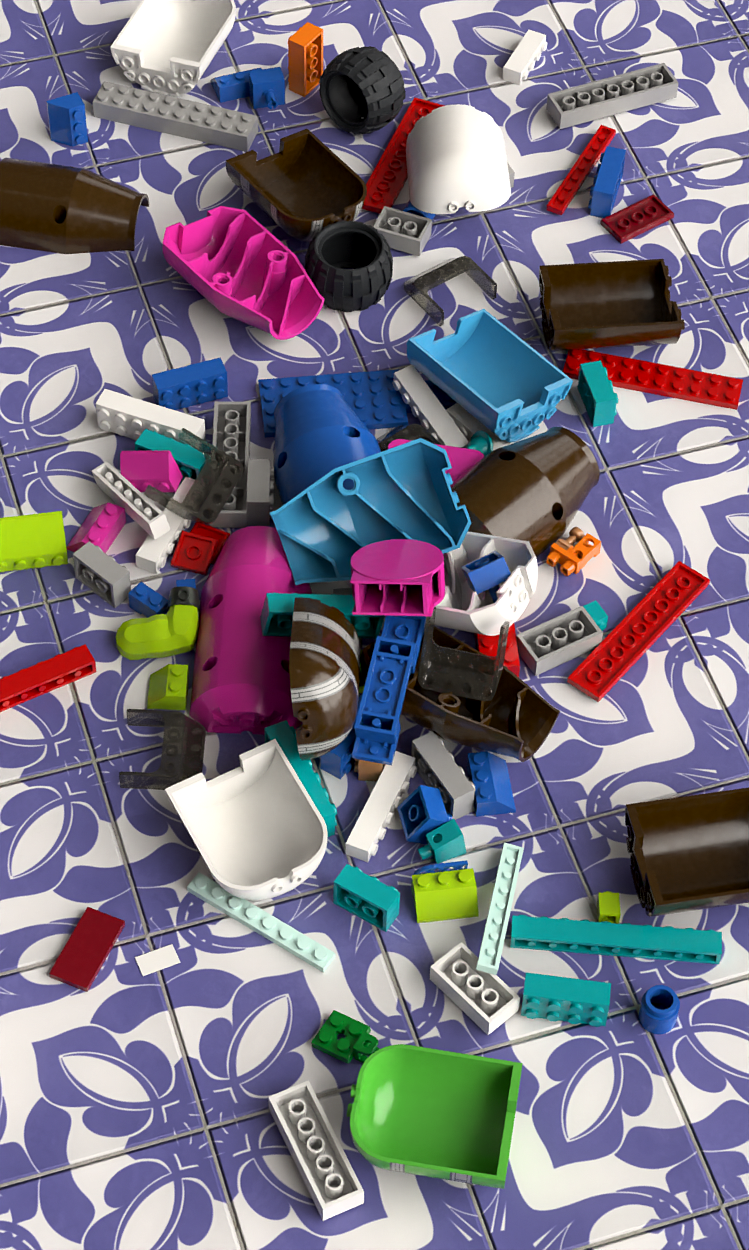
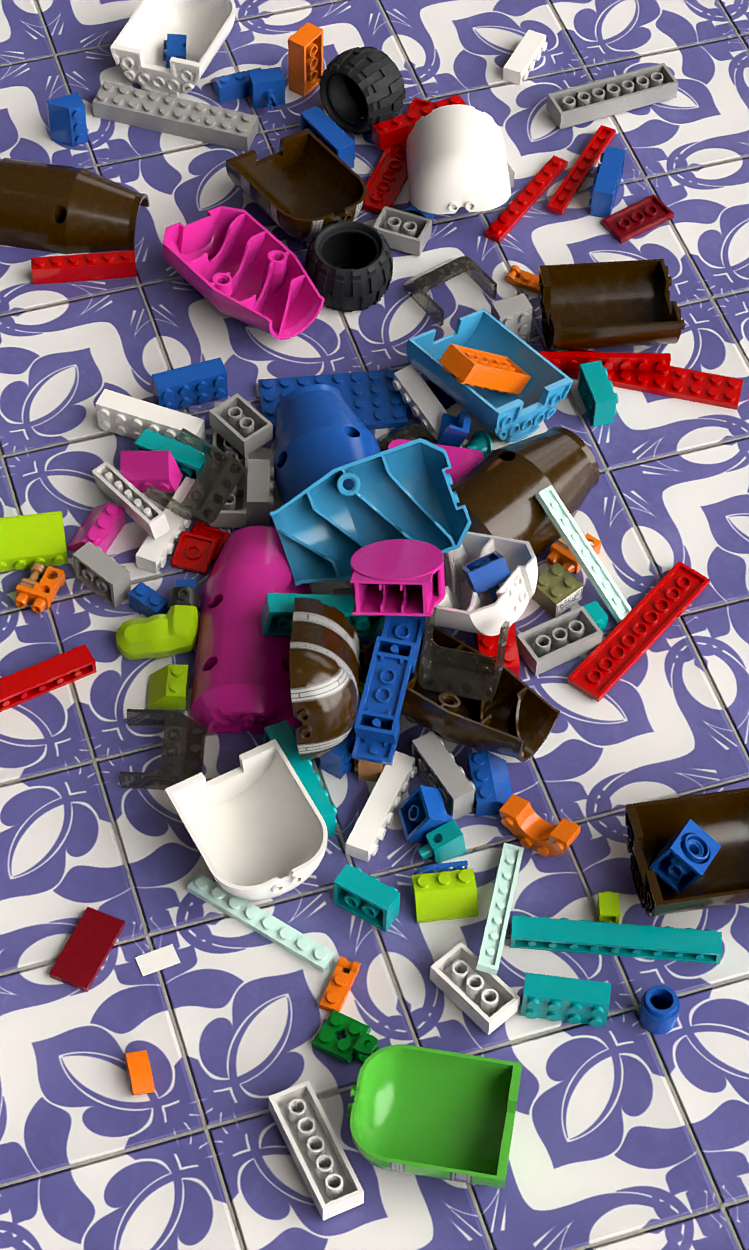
(40, 593): none -> orange hips
(83, 267): none -> red brick
(139, 1072): none -> orange slope
(175, 47): none -> blue brick
(241, 424): none -> light grey brick
(329, 133): none -> blue brick
(339, 985): none -> orange plate
(398, 128): none -> red brick
(453, 429): none -> blue panel
(484, 369): none -> orange brick
(514, 314): none -> light grey brick
(525, 279): none -> orange plate
(526, 199): none -> red plate
(536, 832): none -> orange brick
(557, 590): none -> olive brick
(584, 553): none -> light aqua plate
(610, 360): none -> red plate
(685, 857): none -> blue brick

